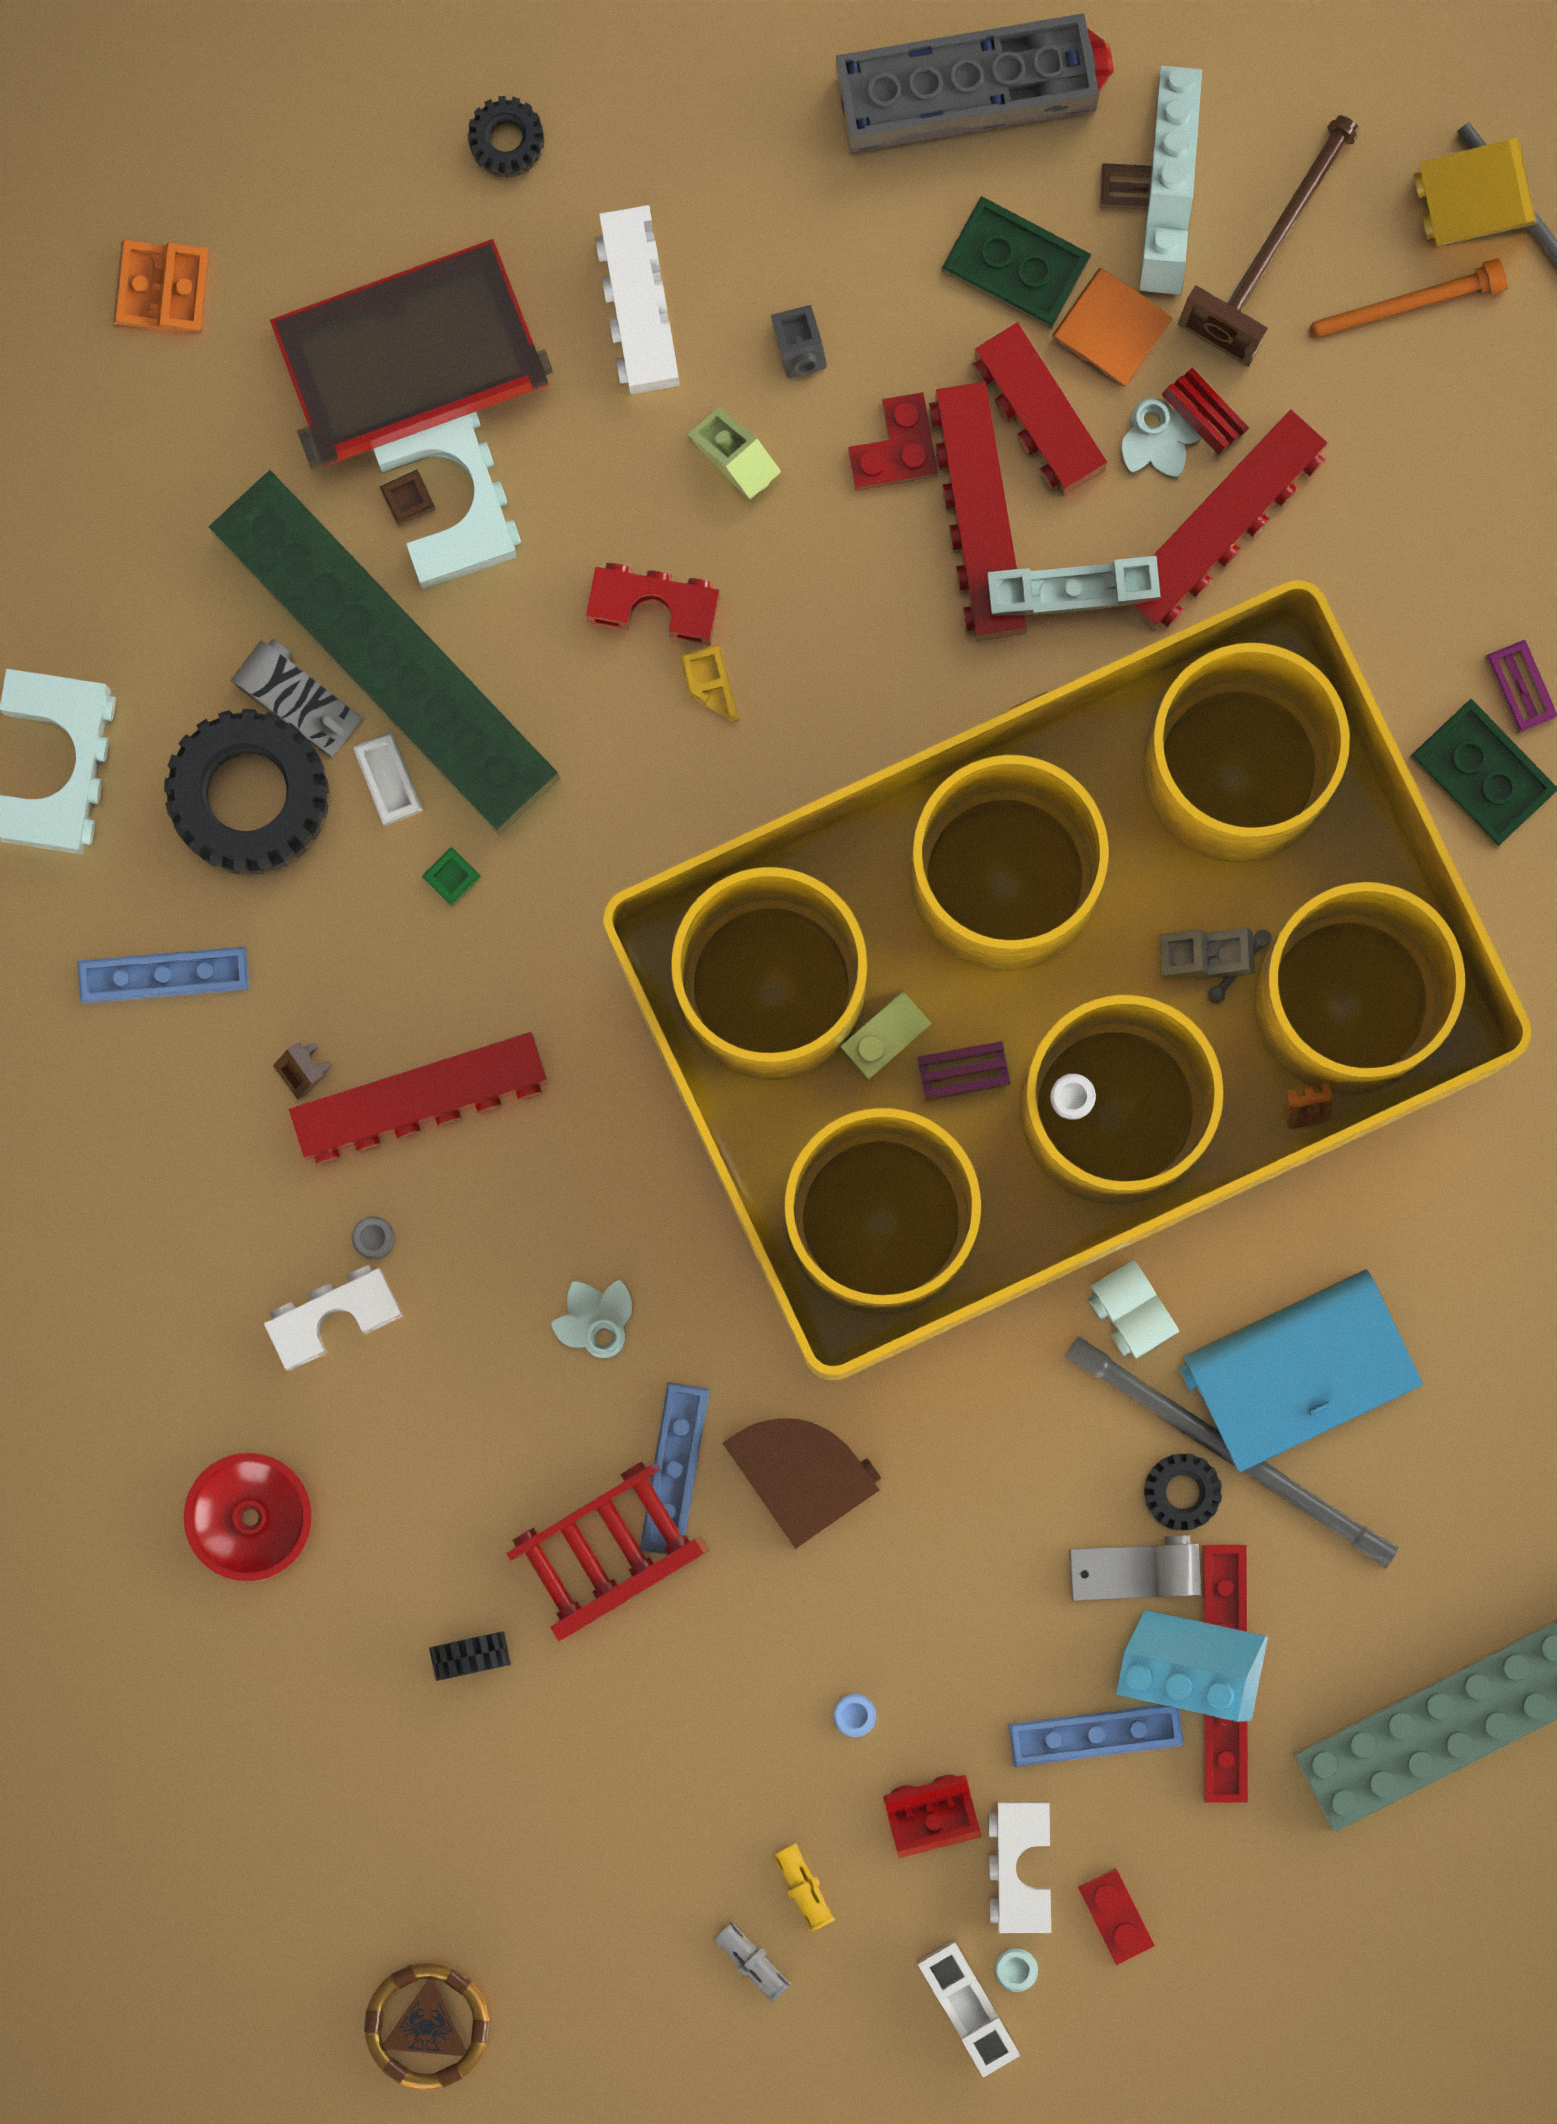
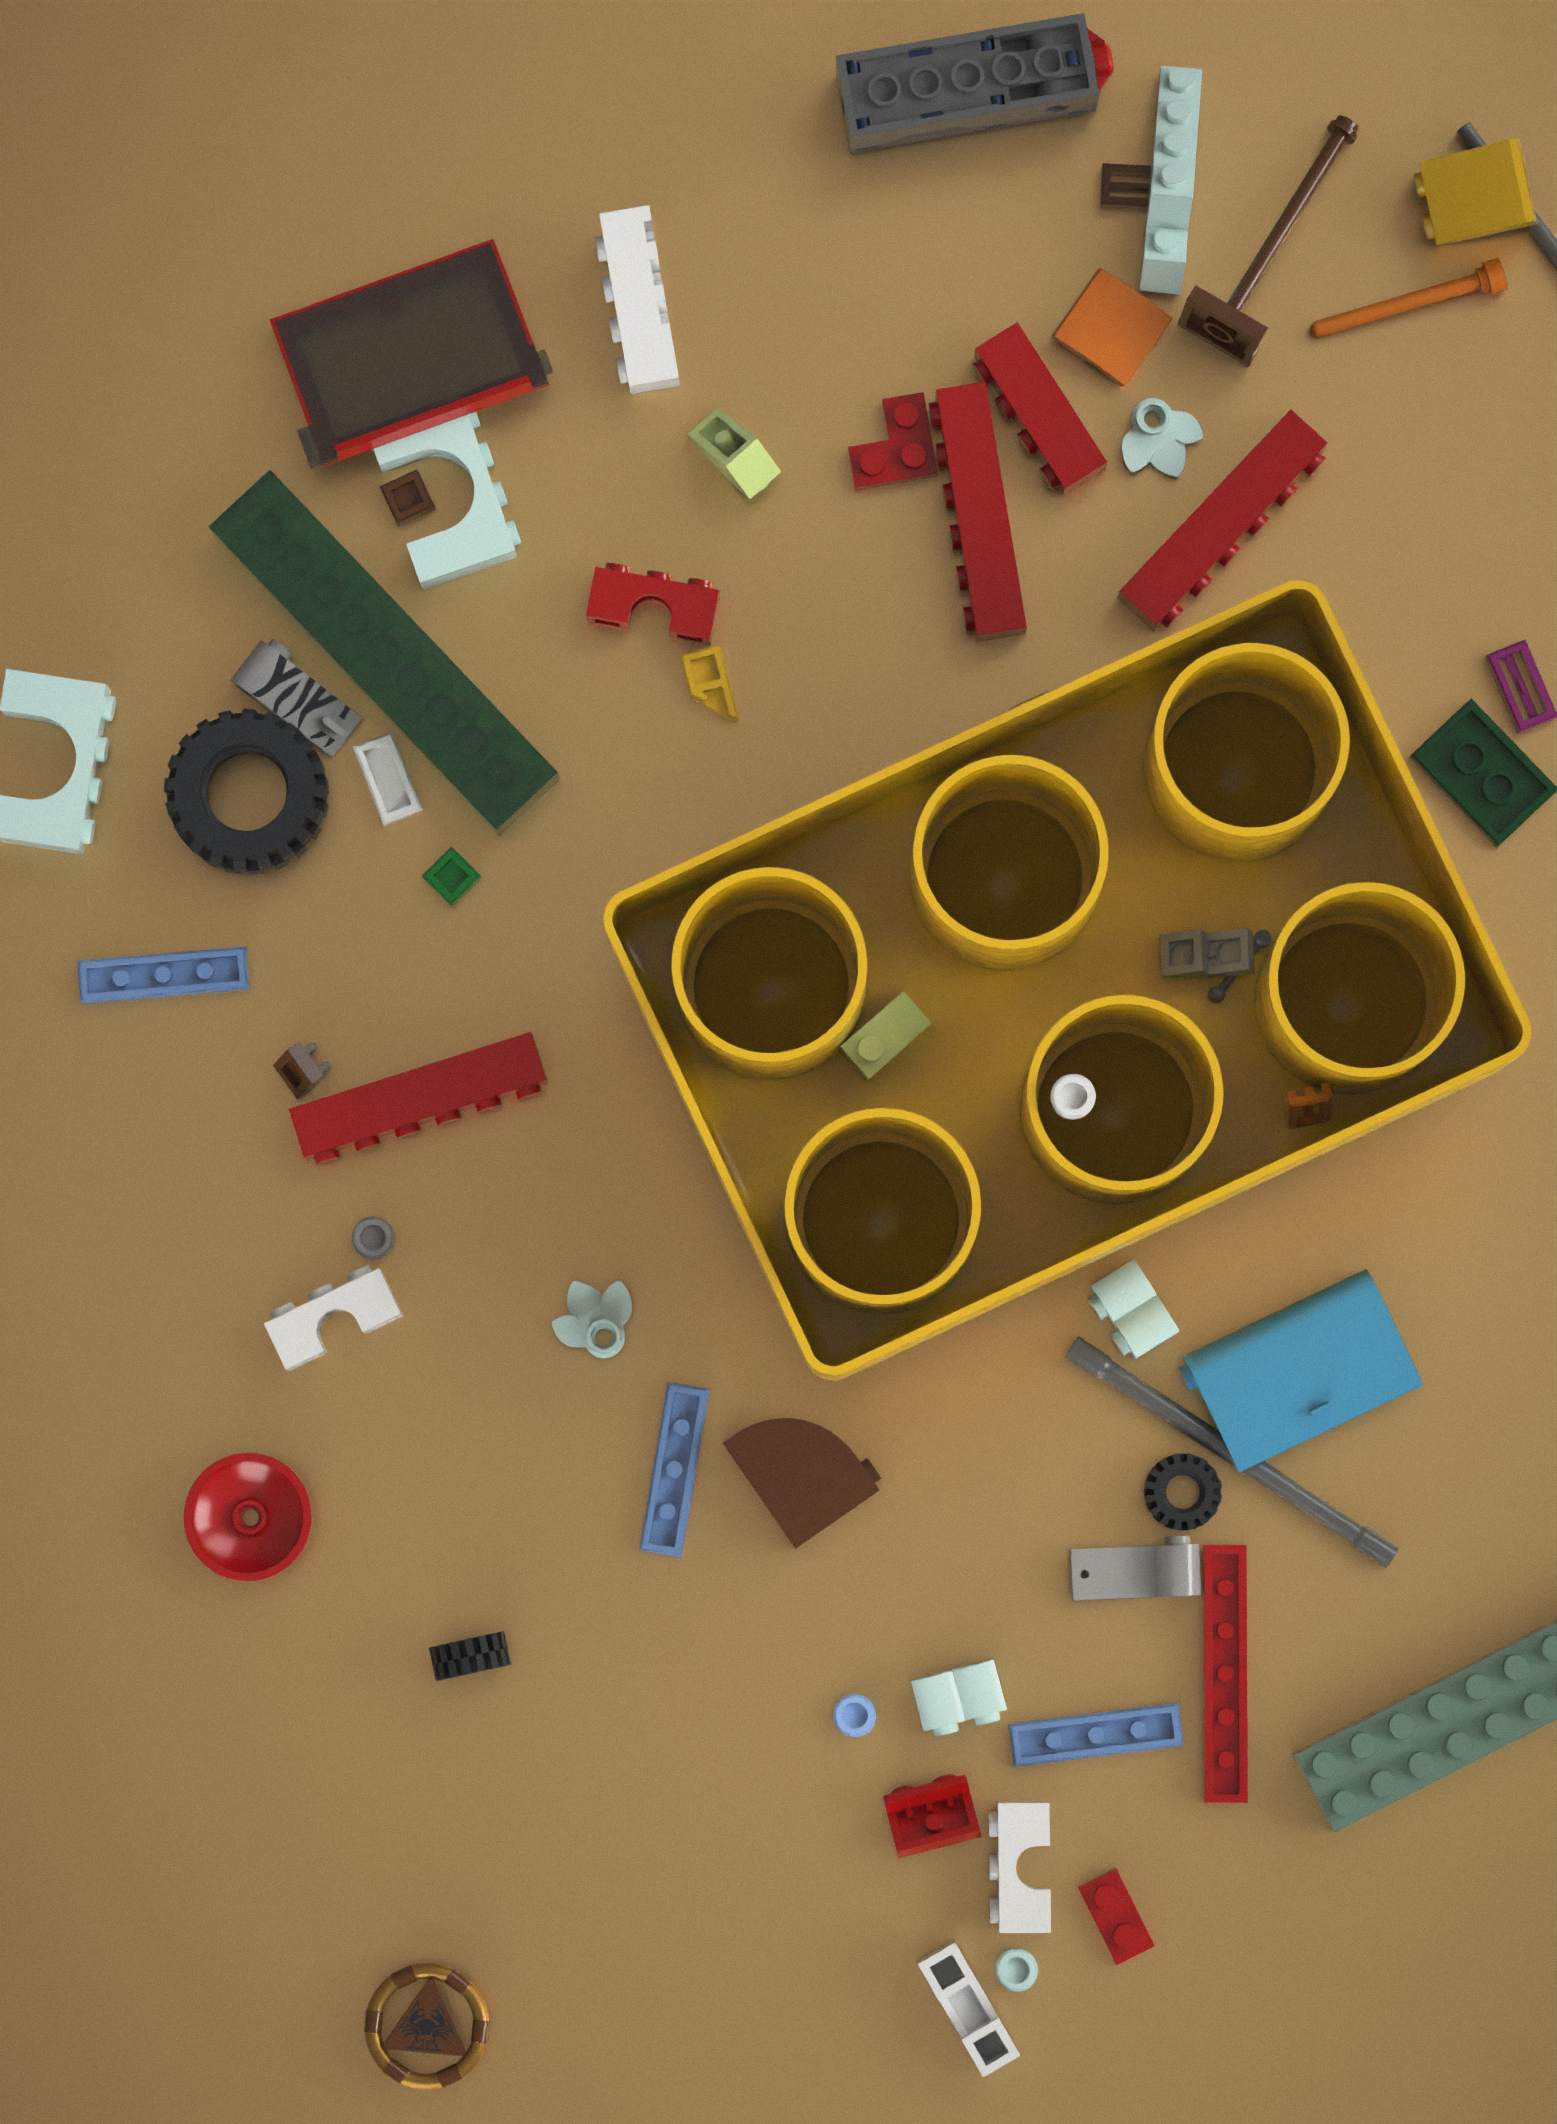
(161, 286): orange slope -> none
(499, 112): black tyre -> none
(607, 1592): red fence -> none
(752, 1961): light grey pin -> none
(799, 341): dark grey bracket -> none
(803, 1887): yellow pin -> none
(959, 1696): none -> light aqua brick
(999, 1063): magenta tile -> none
(1016, 262): dark green tile -> none
(1074, 588): light aqua slope -> none
(1193, 1666): medium azure slope -> none
(1209, 407): red tile -> none

